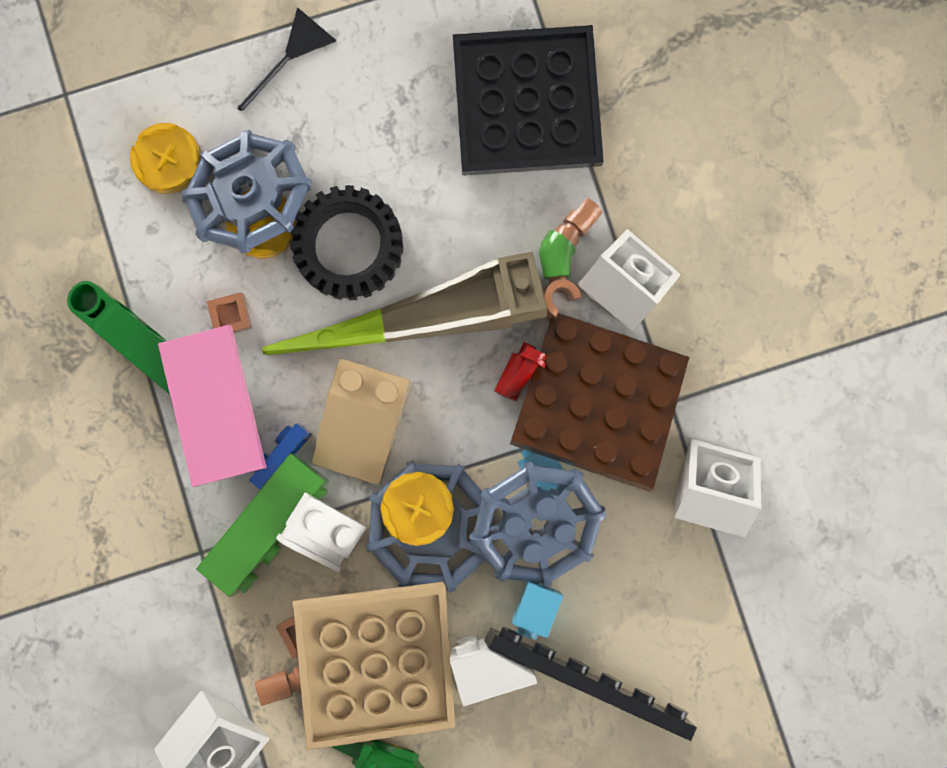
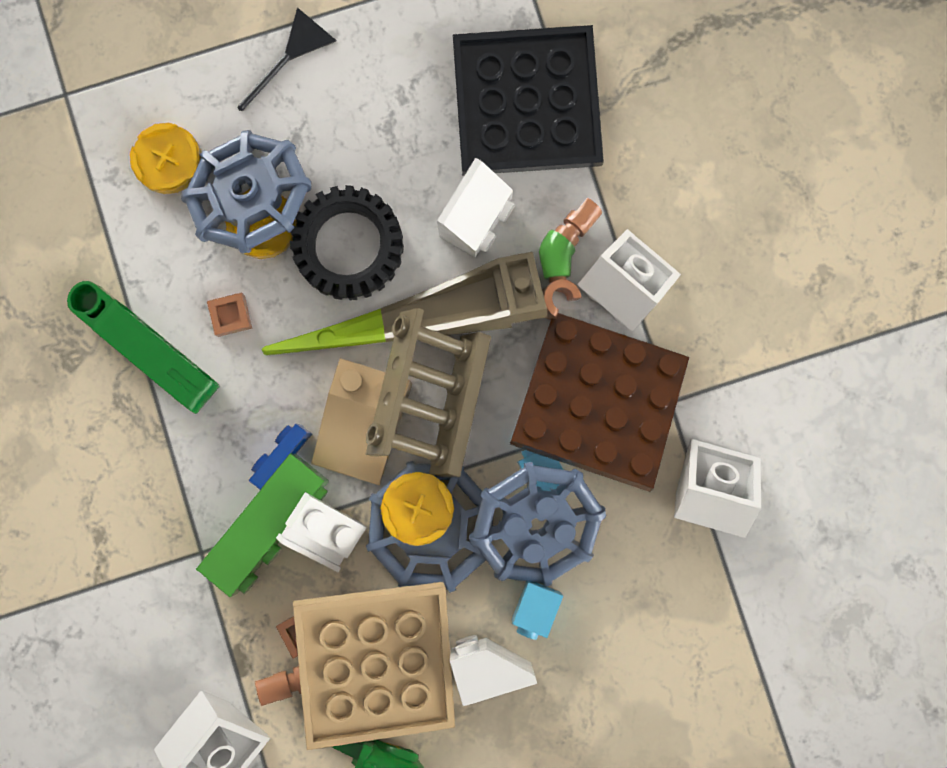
(212, 405): bright pink tile -> none
(461, 399): none -> dark tan fence
(475, 210): none -> white slope
(519, 371): red plant -> none
(576, 674): black plate -> none

